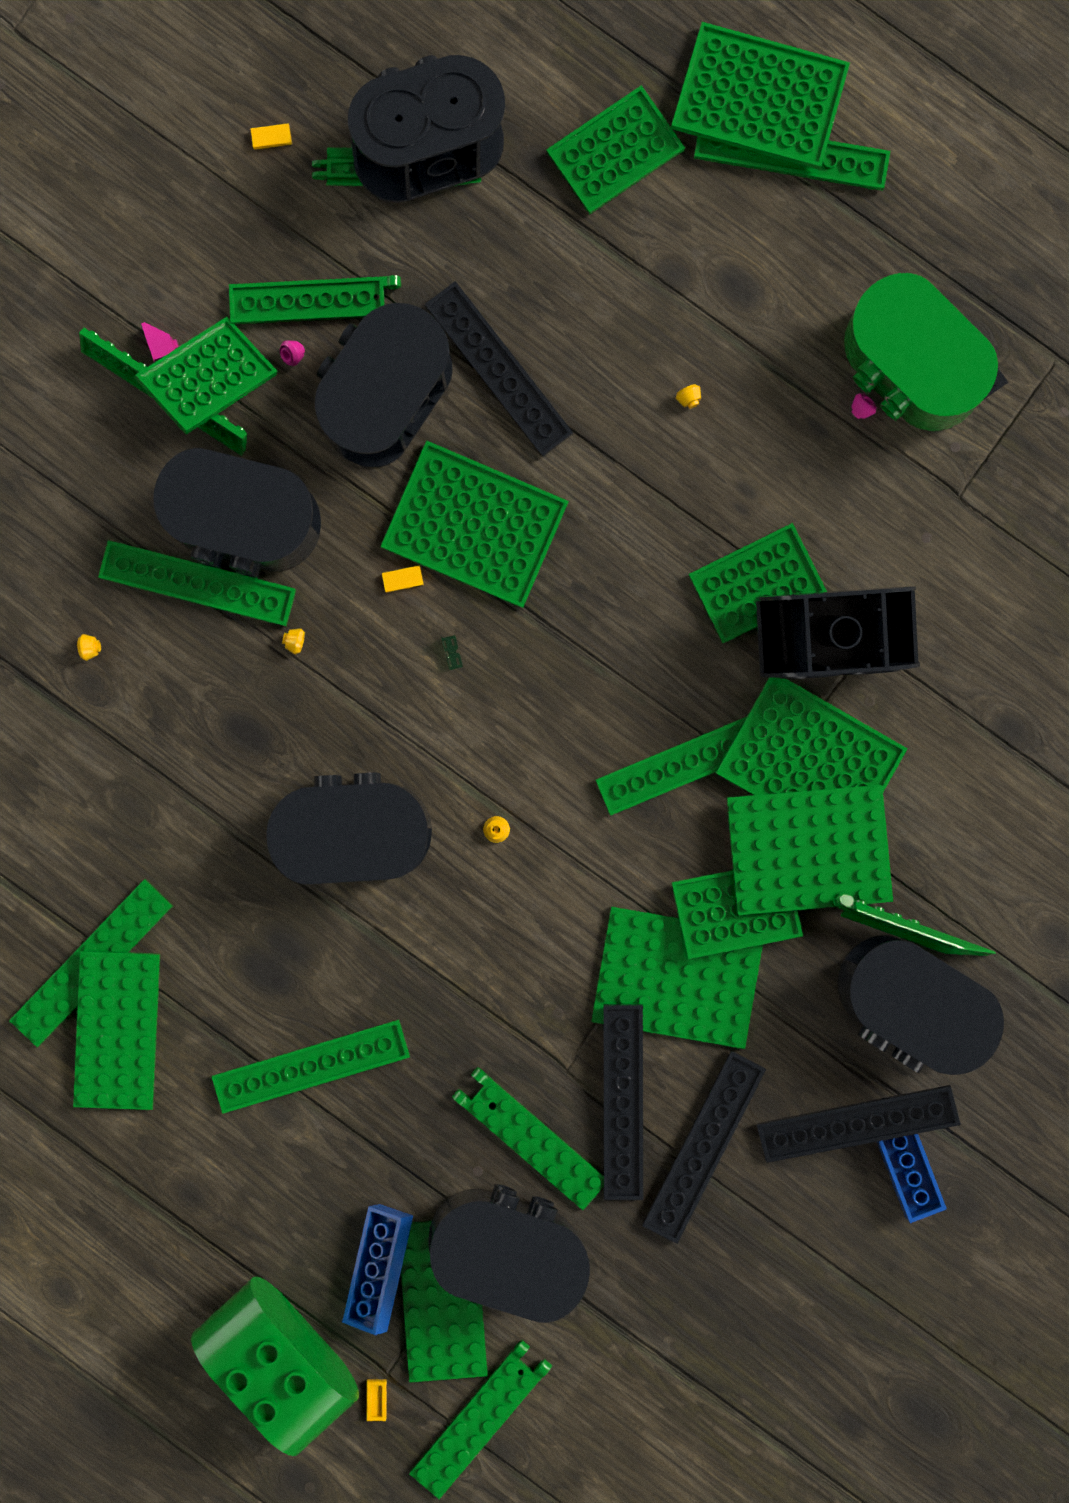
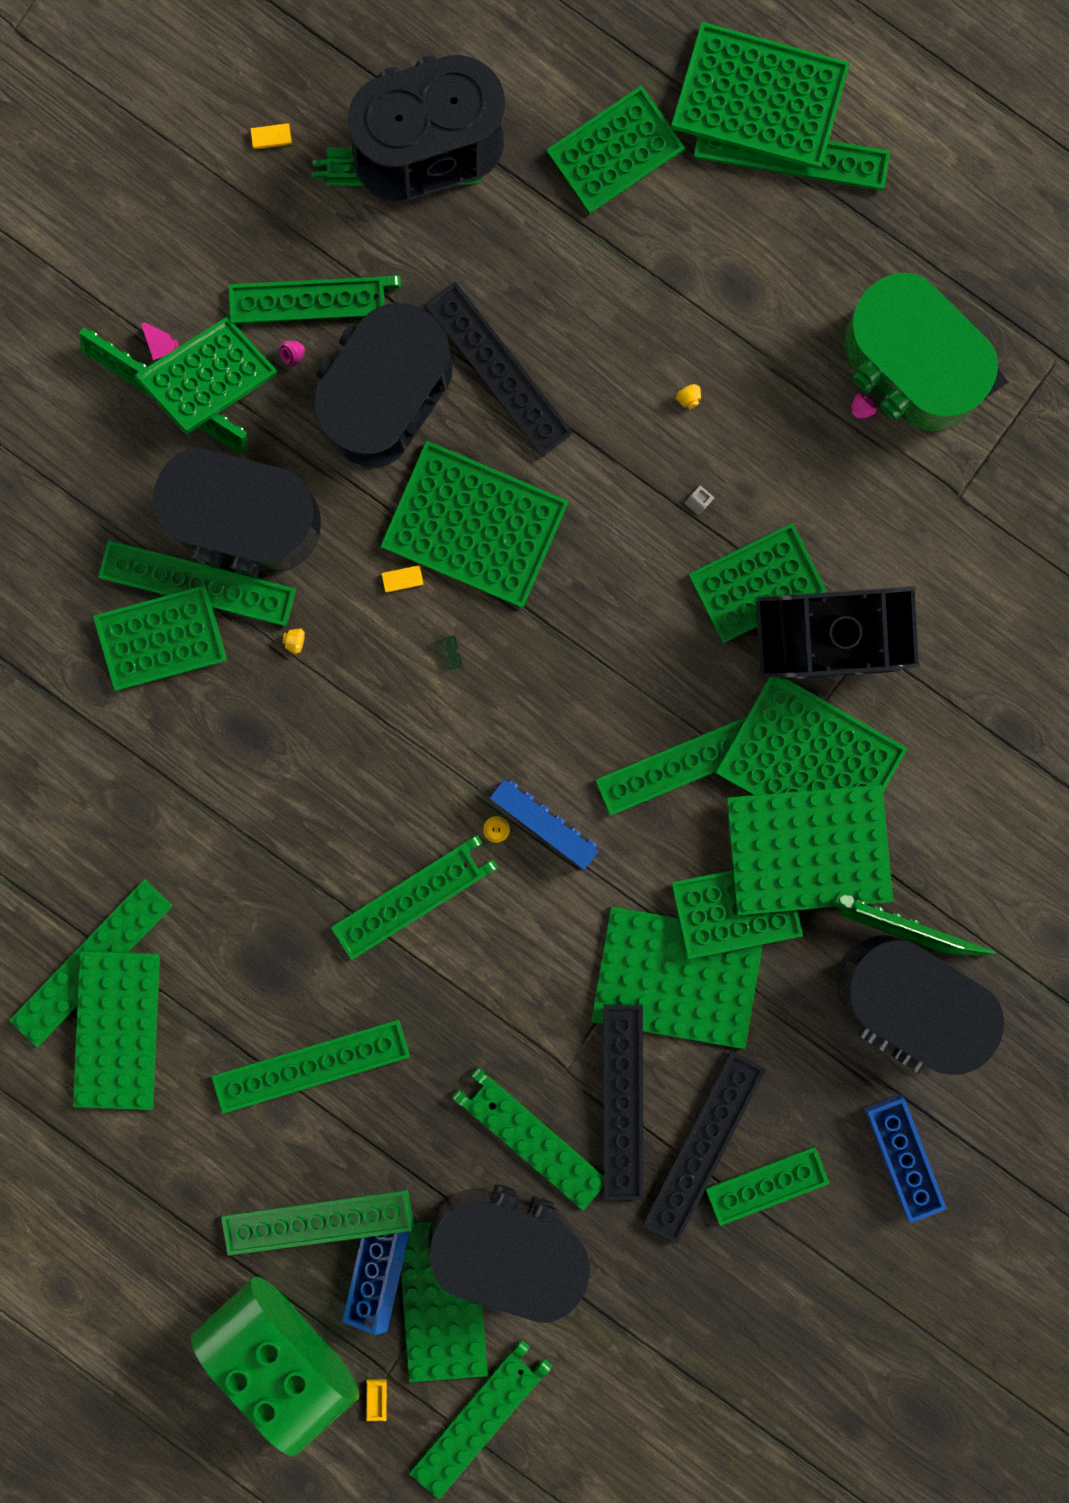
(88, 647): yellow cone -> none
(160, 638): none -> green plate
(318, 1222): none -> green plate
(348, 831): black brick -> none
(410, 899): none -> green hinge
(545, 825): none -> blue brick
(699, 500): none -> light grey slope
(767, 1185): none -> green plate
(859, 1123): black plate -> none

